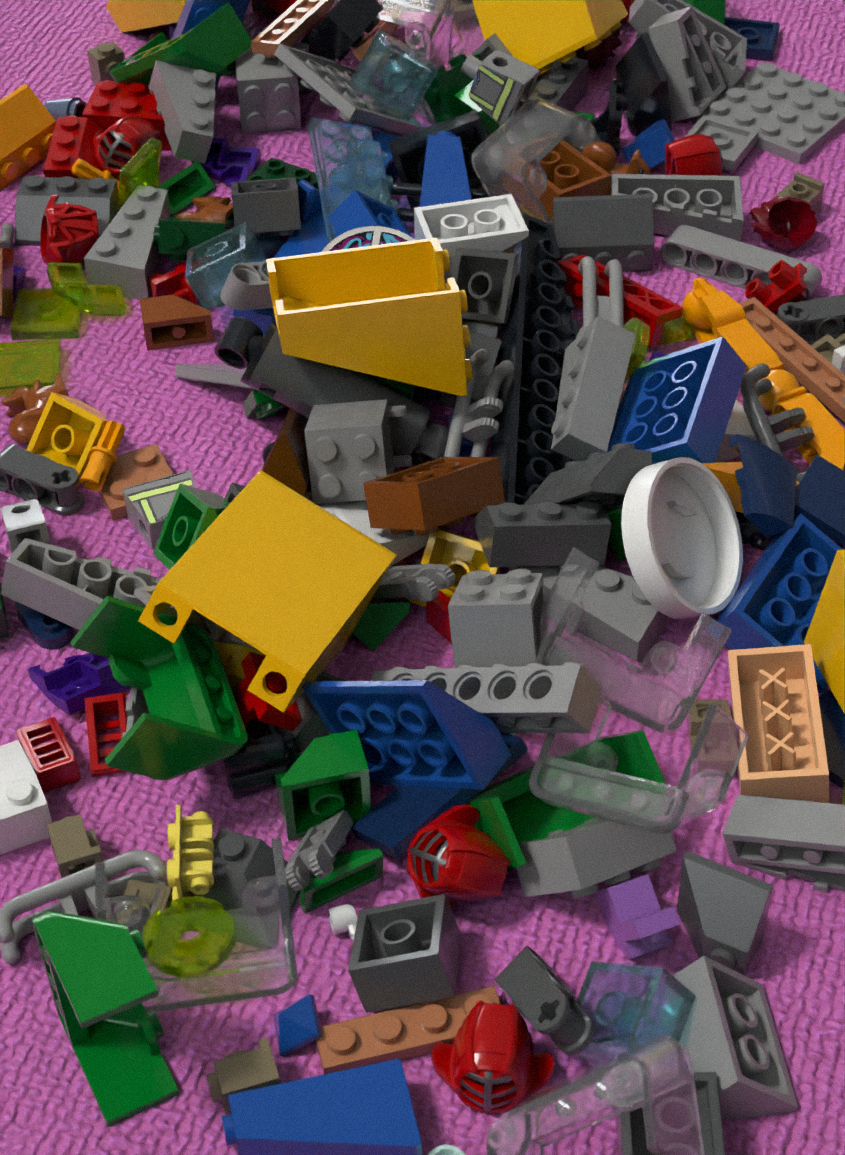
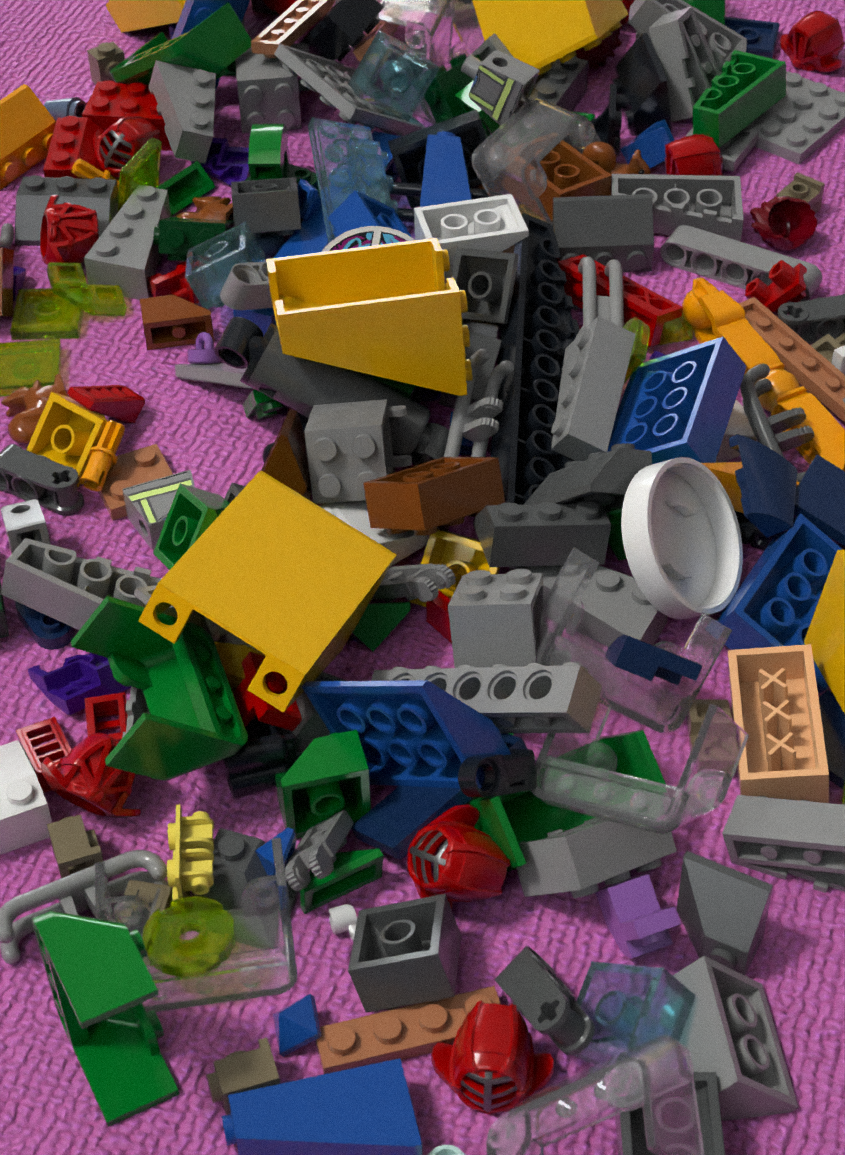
(88, 781): none -> red piece
(109, 400): none -> red slope
(202, 355): none -> medium lavender tile
(265, 852): none -> blue slope
(268, 151): none -> green arch
(502, 774): none -> black piece
(650, 661): none -> dark blue slope
(739, 95): none -> green wedge
(814, 43): none -> red piece

